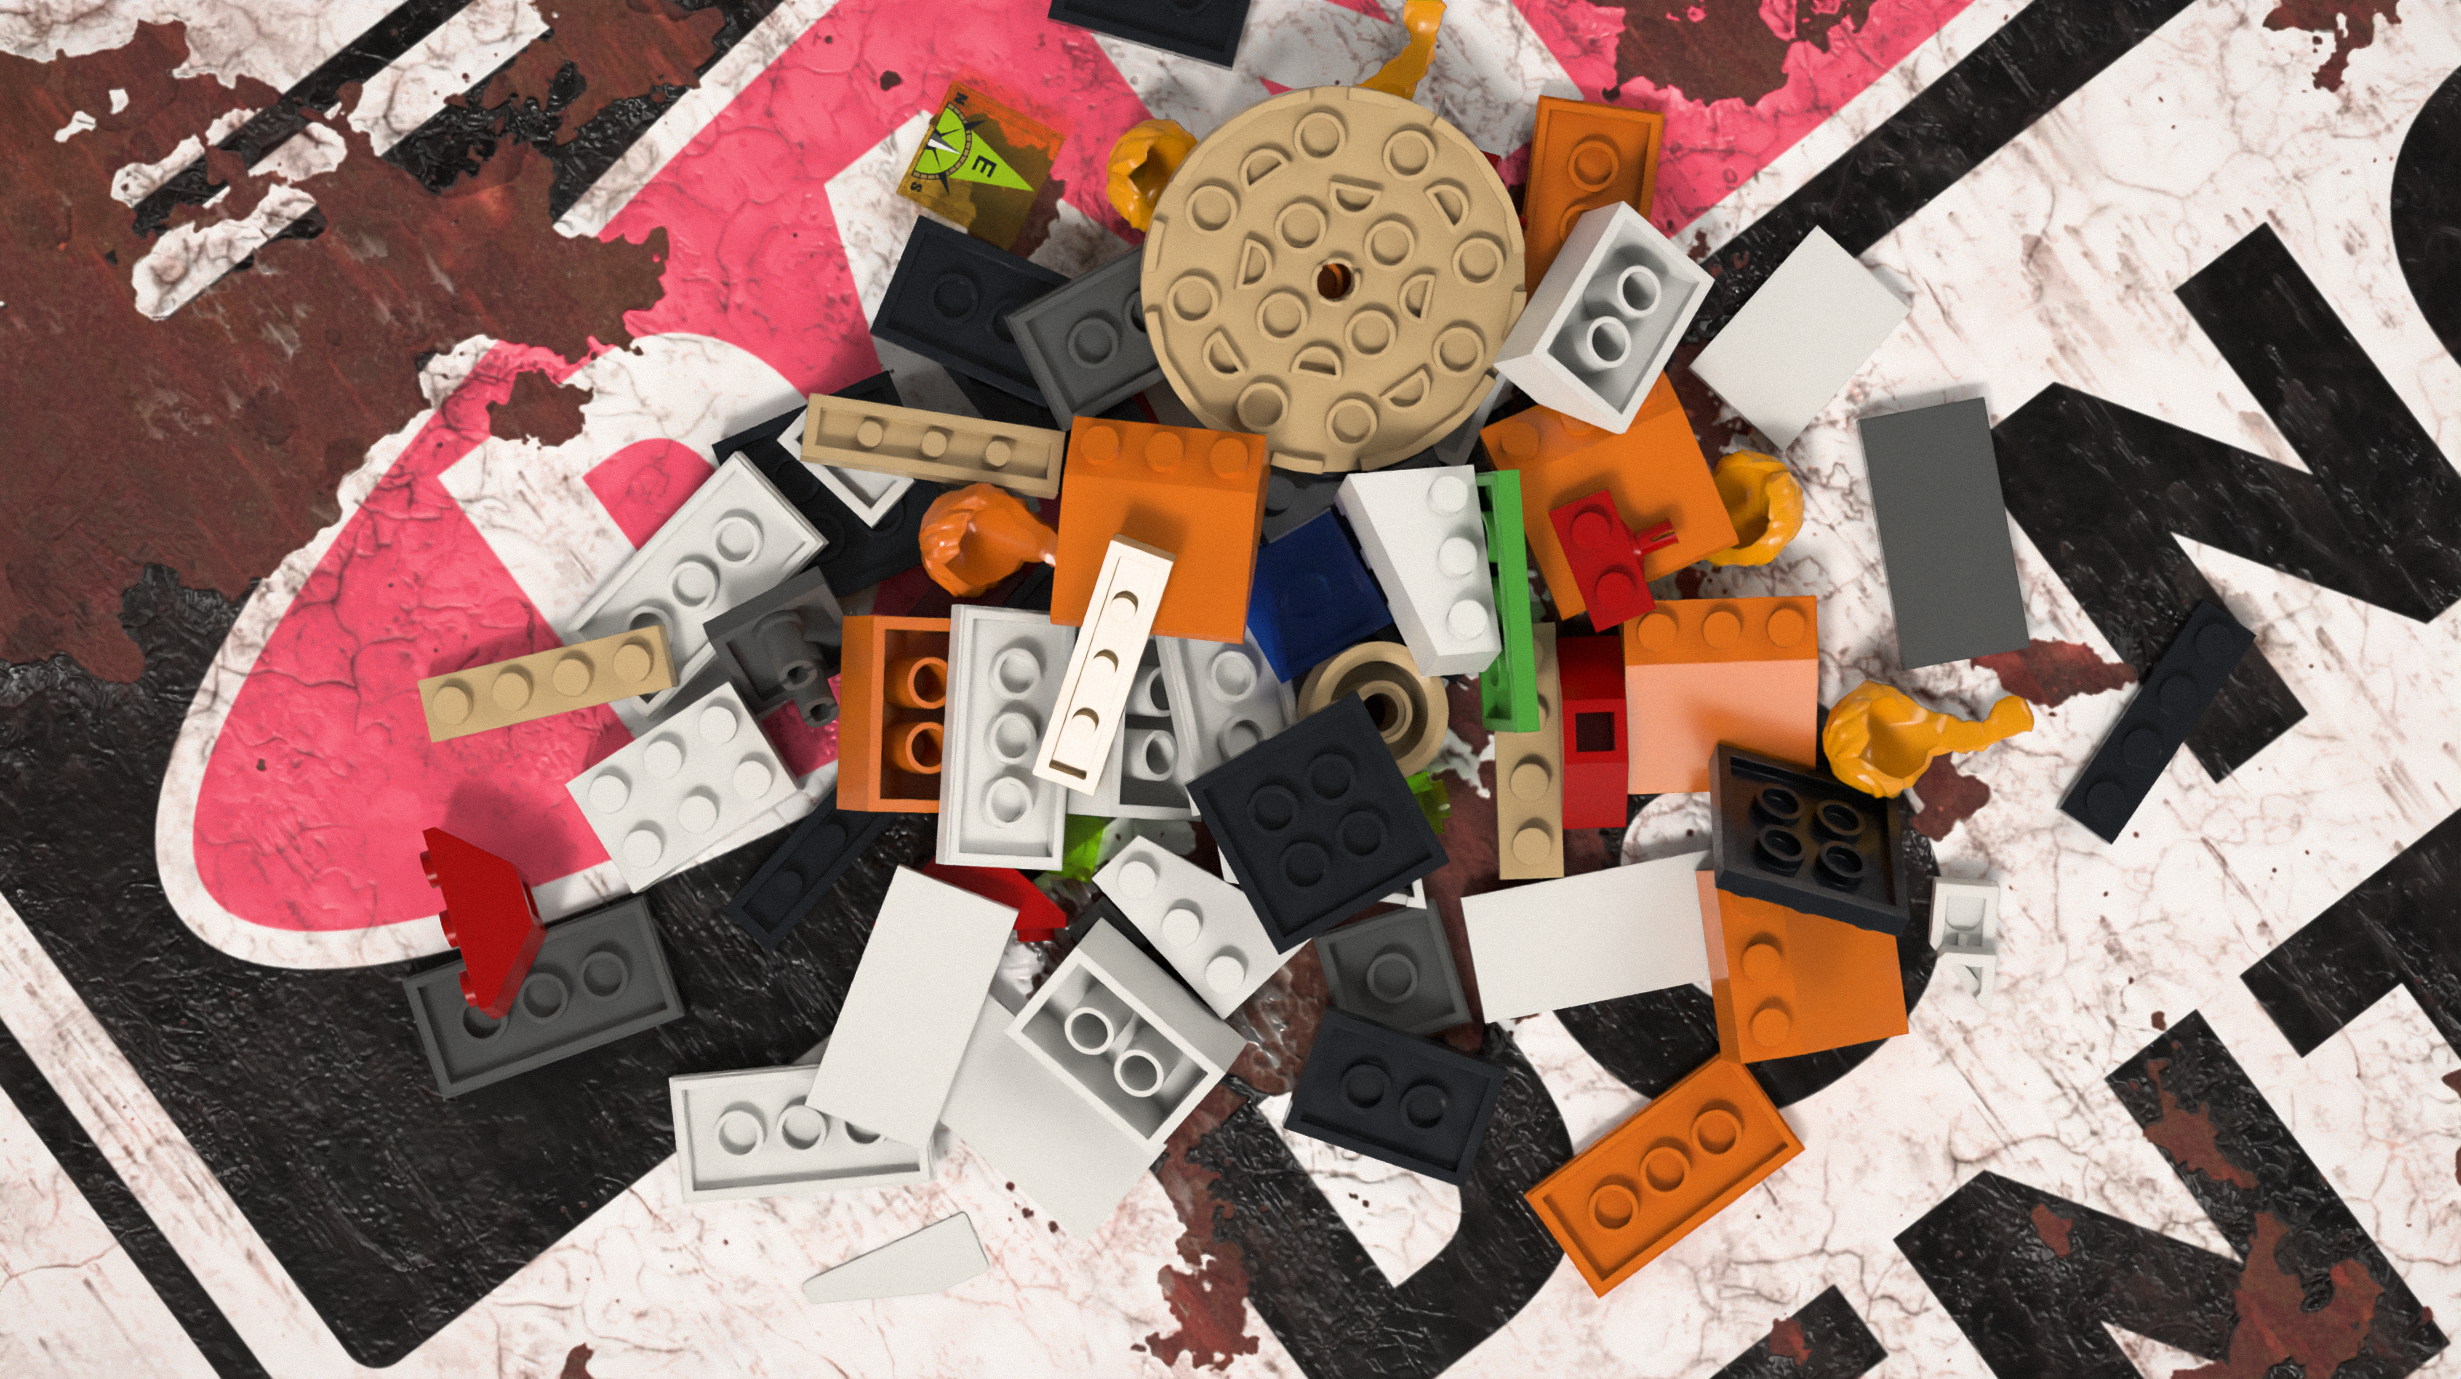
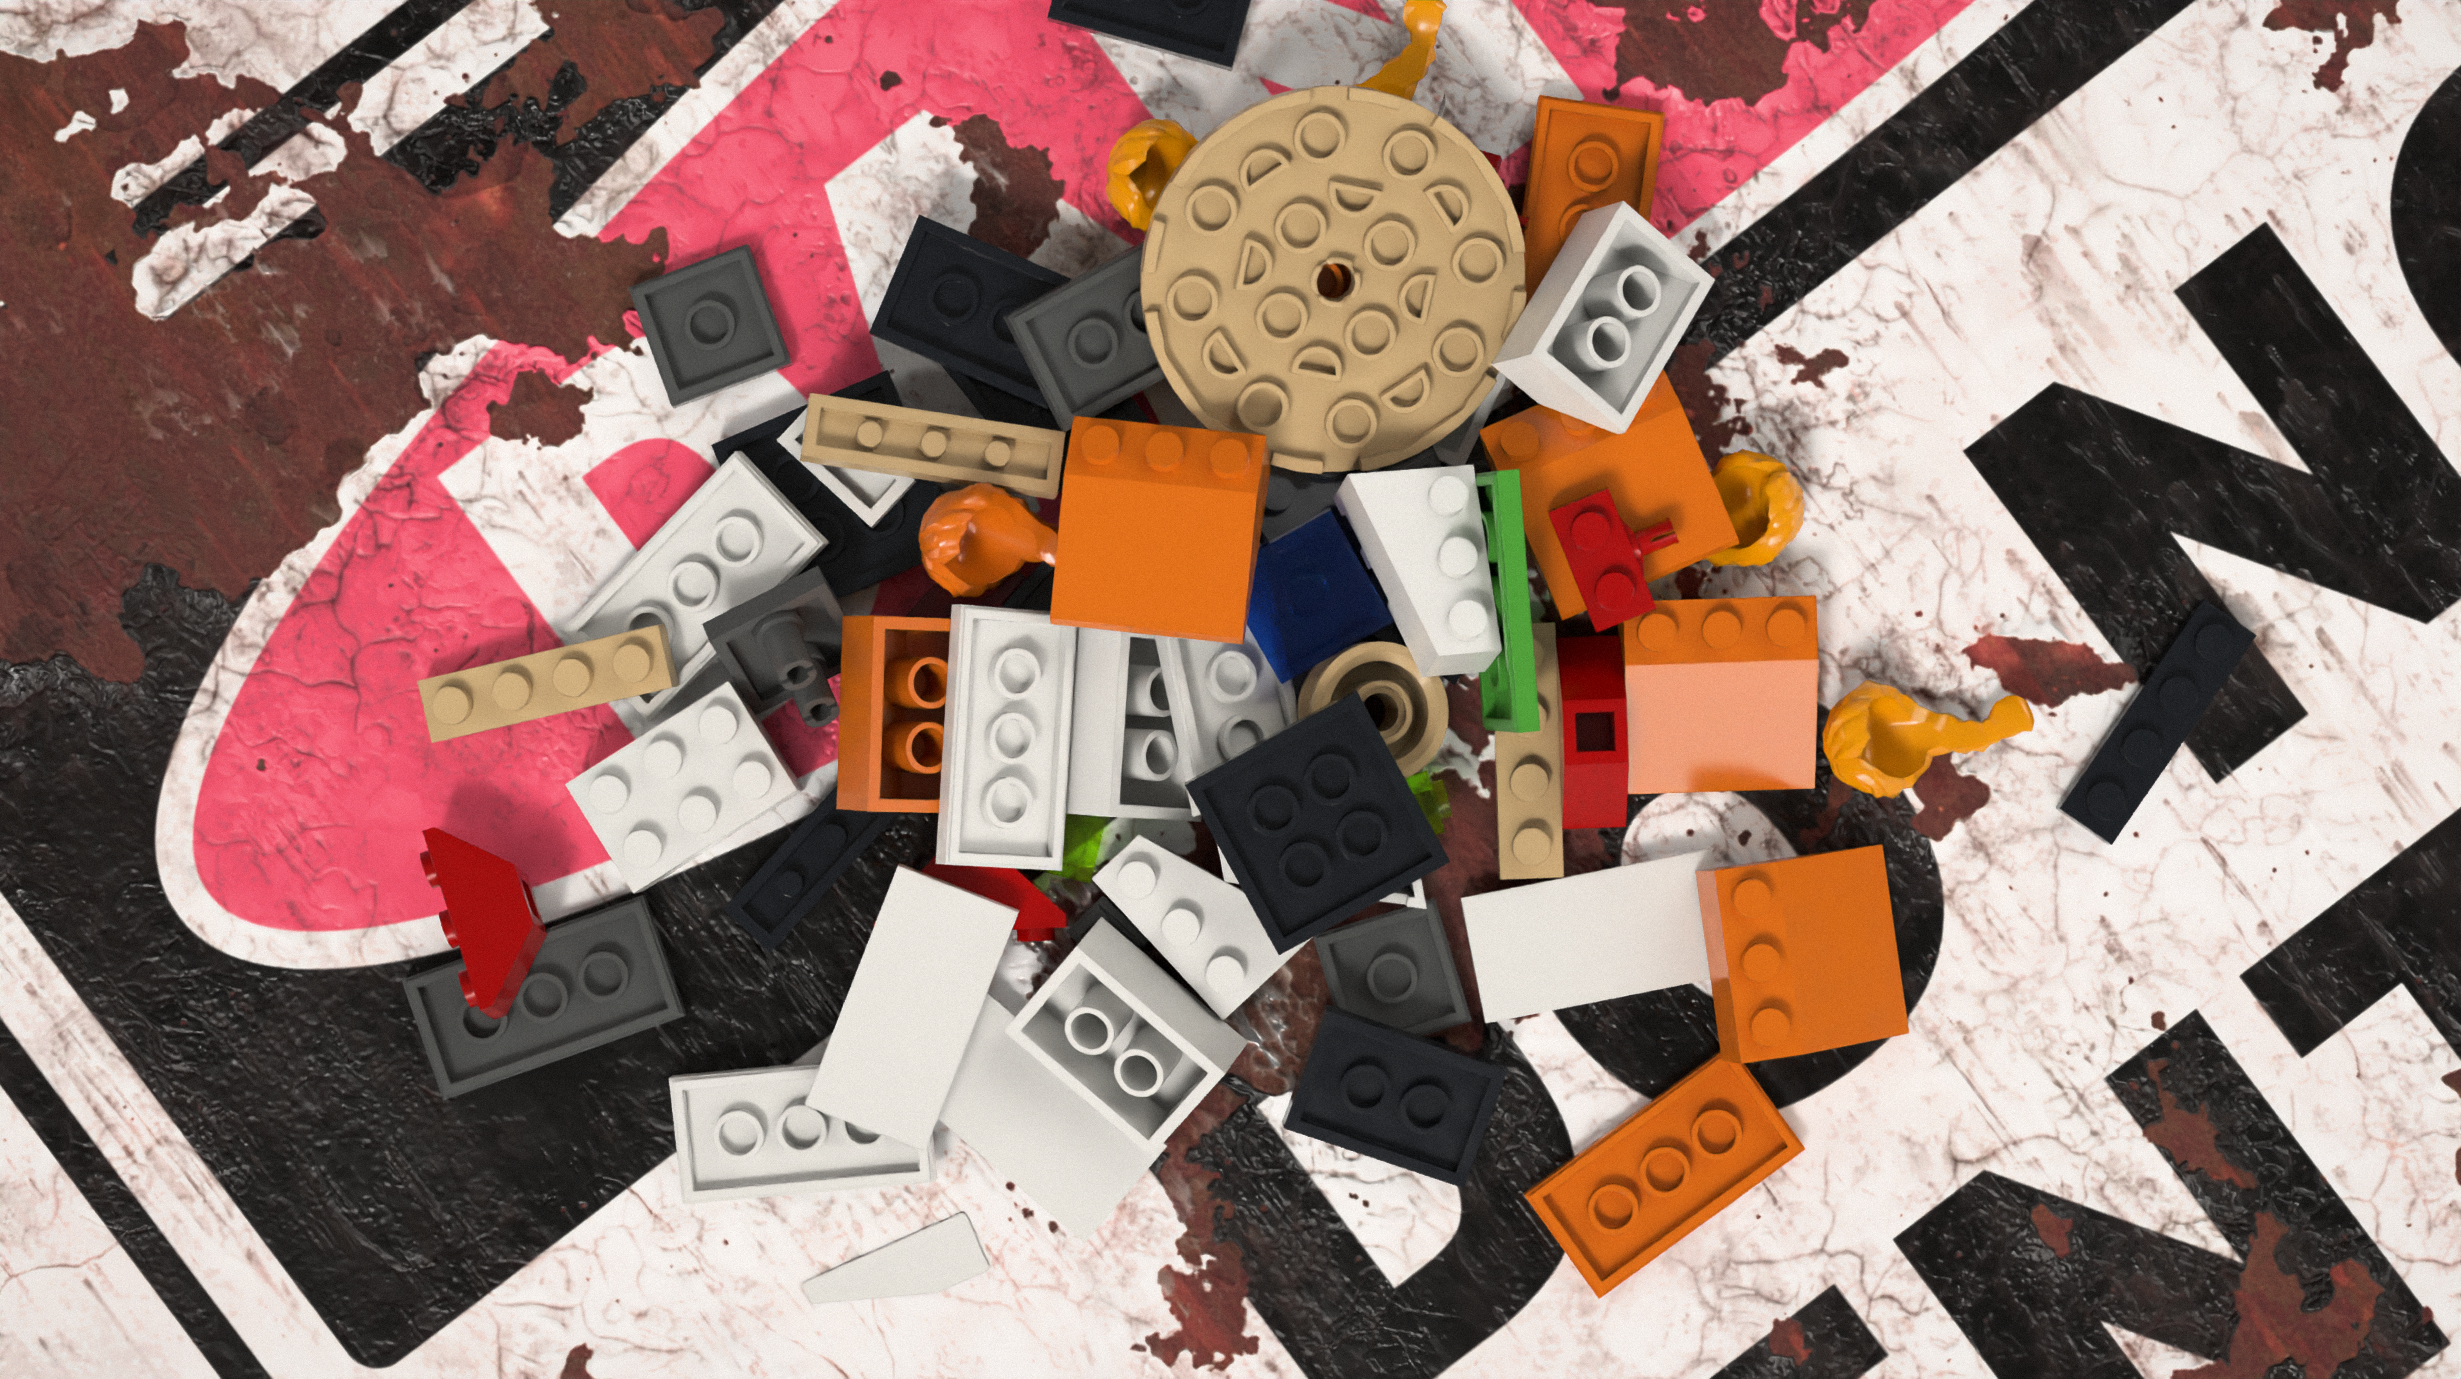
(710, 326): none -> dark grey tile
(981, 165): clear yellow tile -> none
(1104, 664): plate -> none
(1799, 339): white tile -> none
(1806, 841): black plate -> none
(1943, 533): dark grey tile -> none
(1964, 931): white slope -> none

